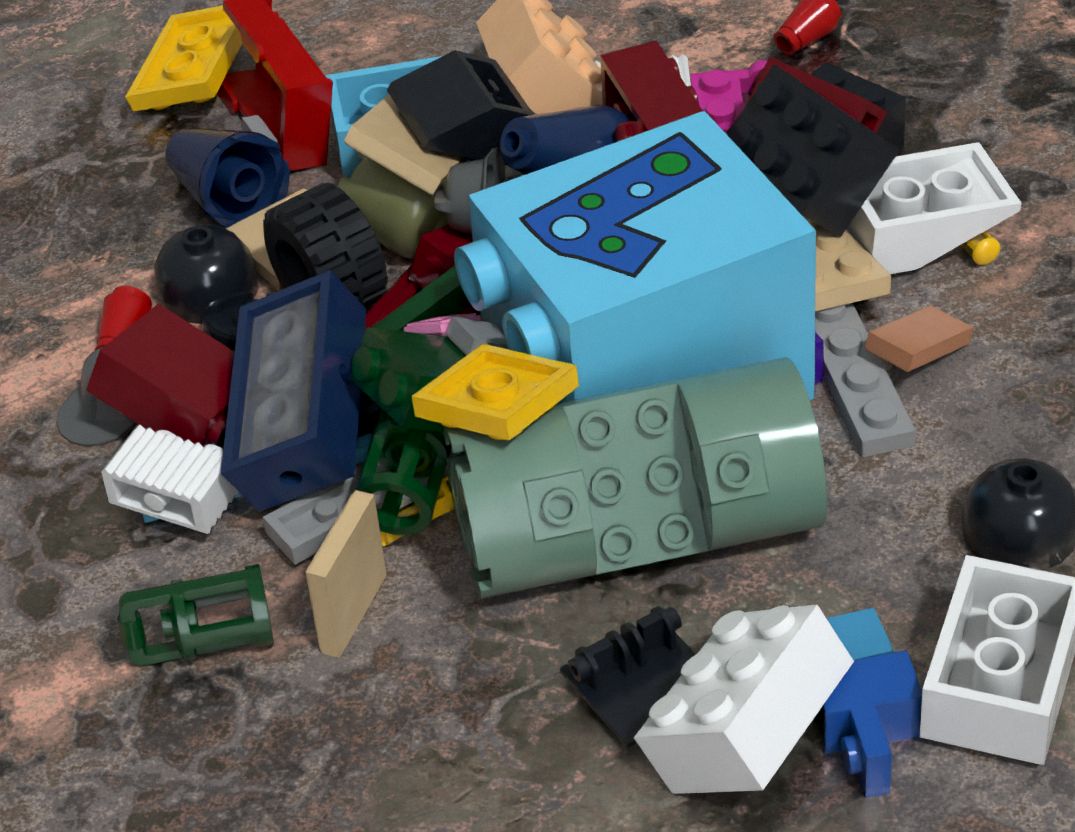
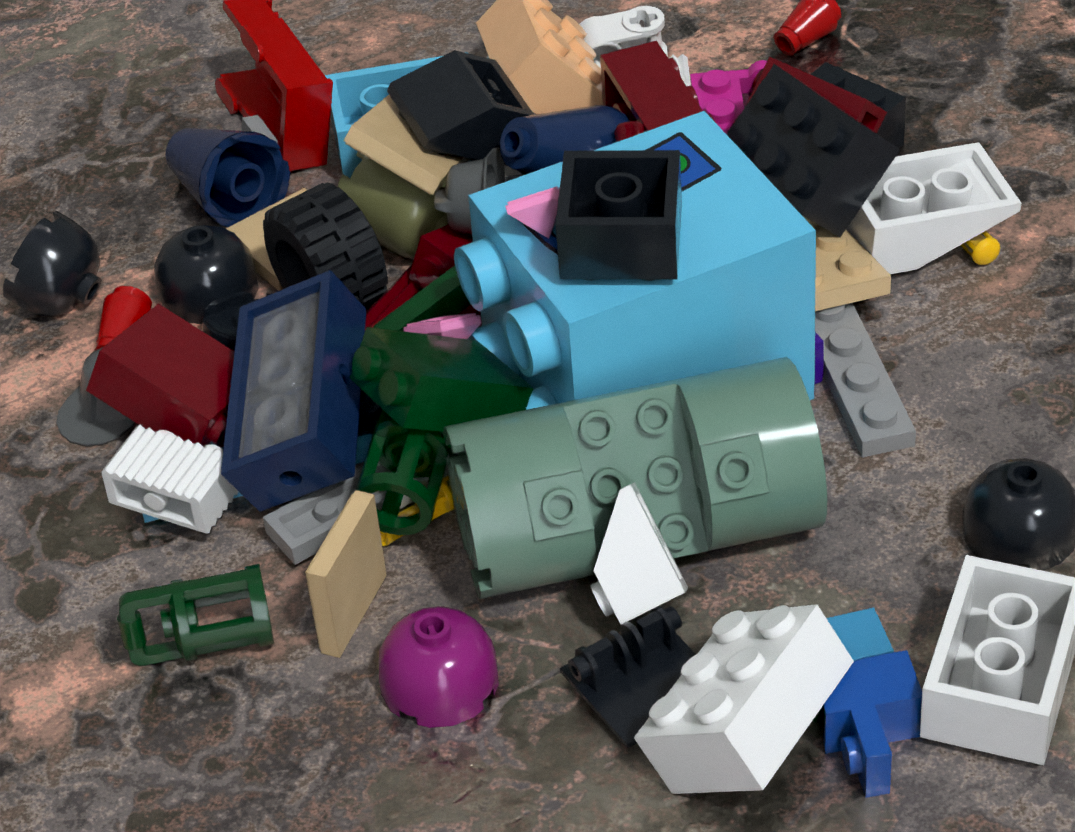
(55, 268): none -> black cylinder
(186, 60): yellow plate -> none
(437, 667): none -> magenta cylinder
(470, 334): light grey tile -> none
(495, 391): yellow plate -> none
(536, 210): none -> bright pink slope
(619, 215): none -> black brick
(623, 30): none -> white piece
(634, 561): none -> white slope
(918, 338): nougat tile -> none

